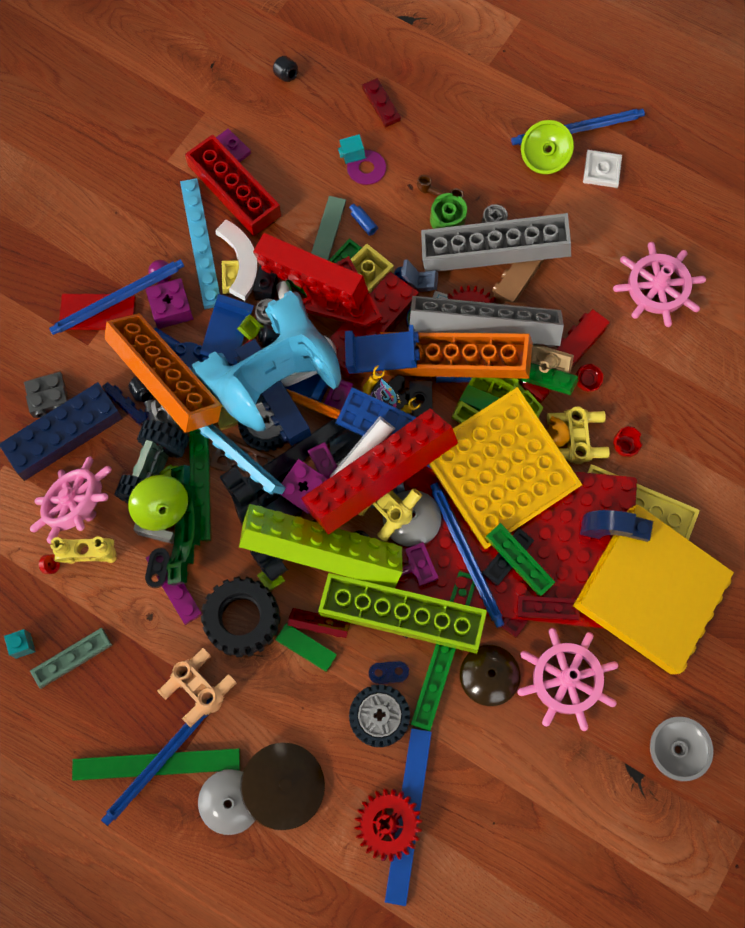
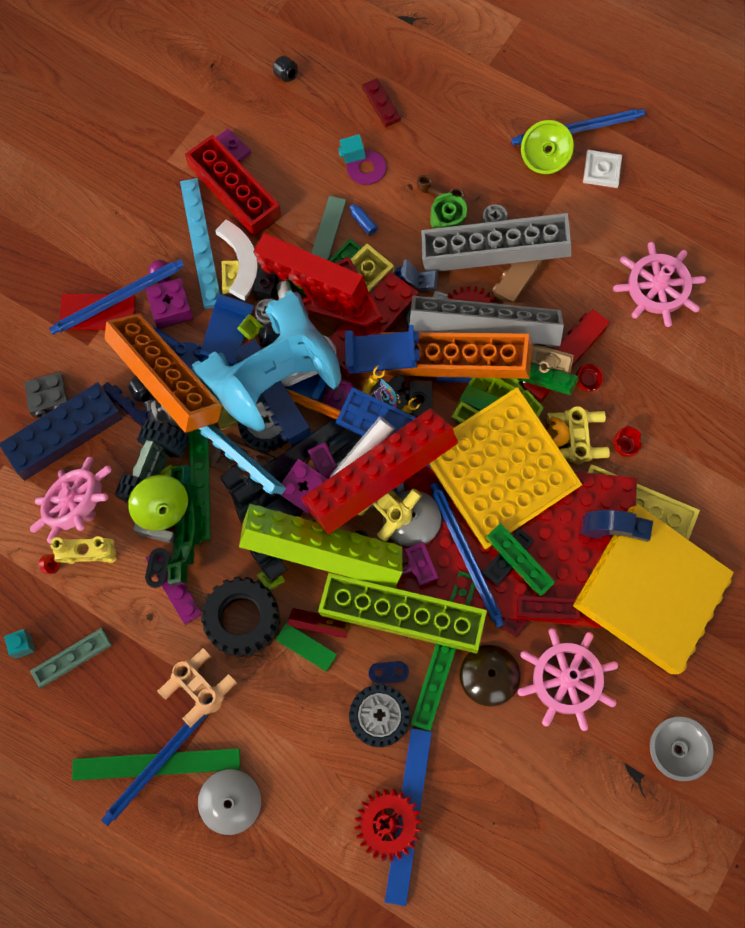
(282, 786): dark brown dish -> none

